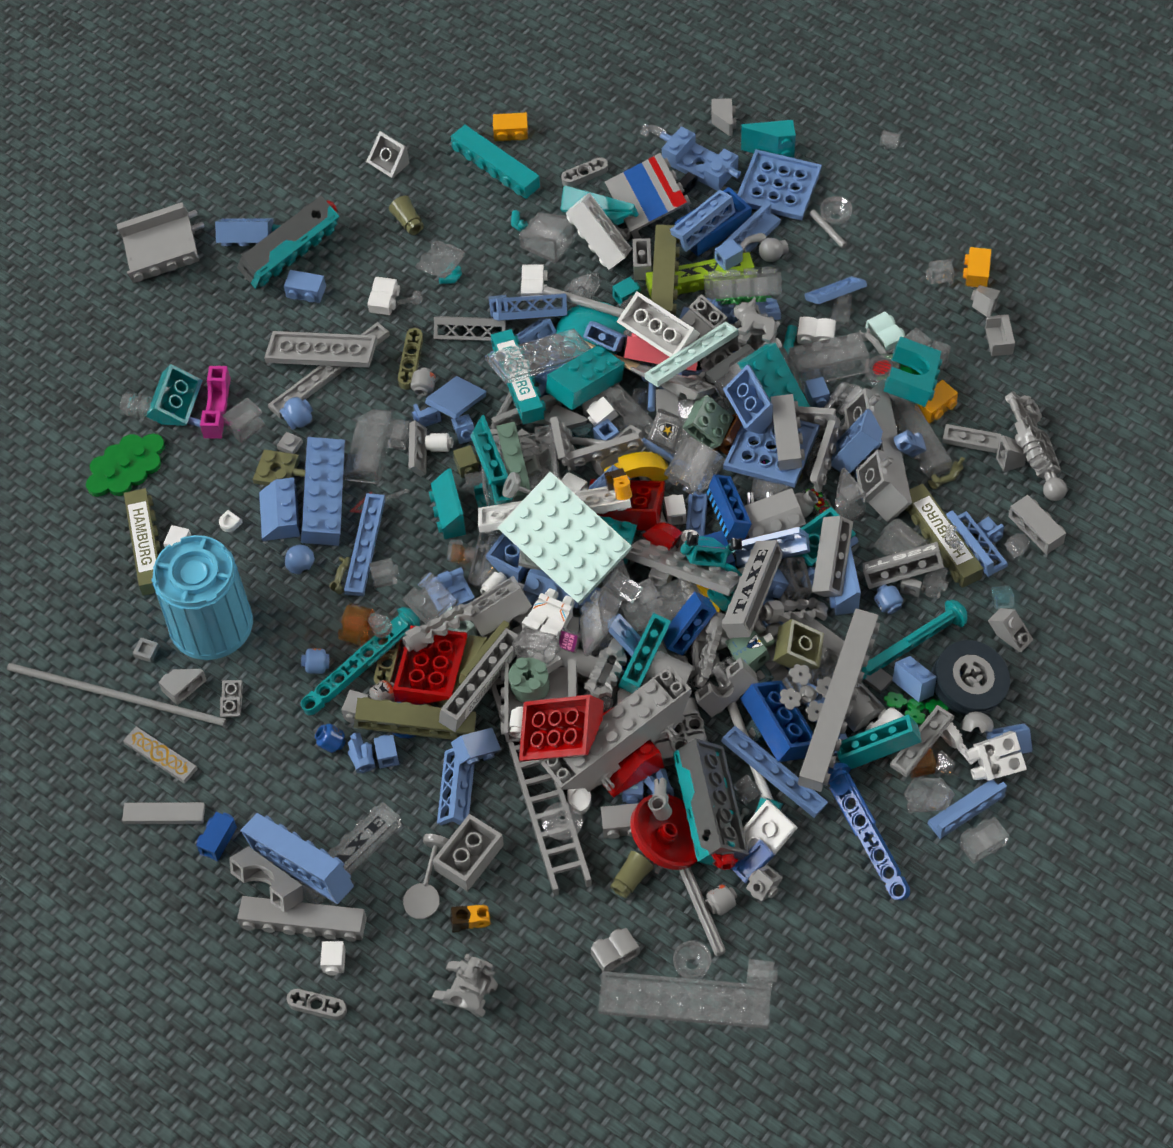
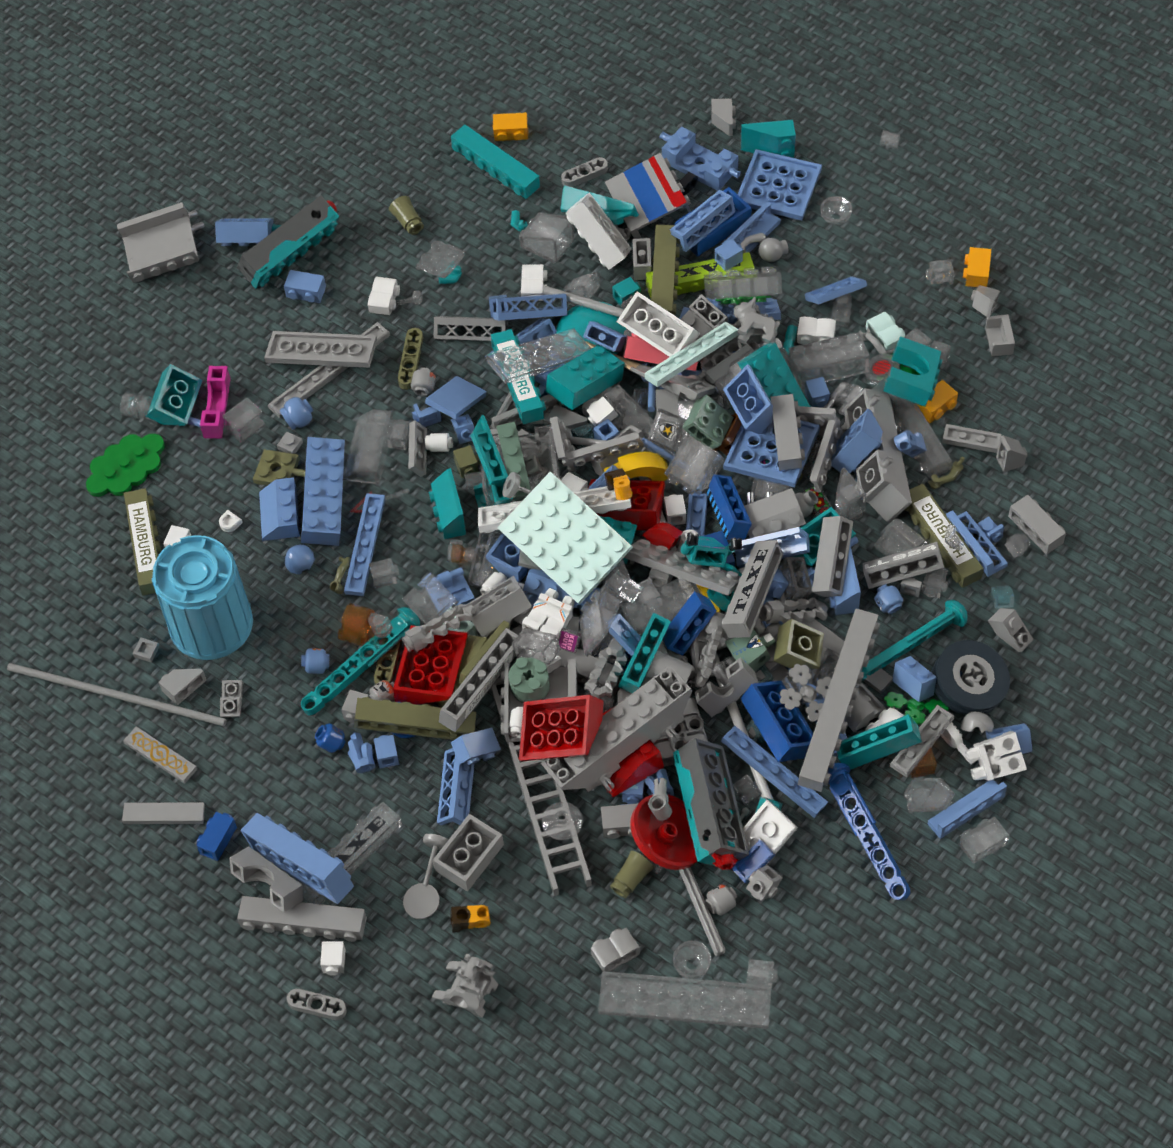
(388, 155): light grey slope -> none
(580, 798): white piece -> none
(651, 128): clear arm -> none
(833, 234): light grey bar -> none
(944, 764): clear slope -> none
(1036, 445): light grey arm -> none

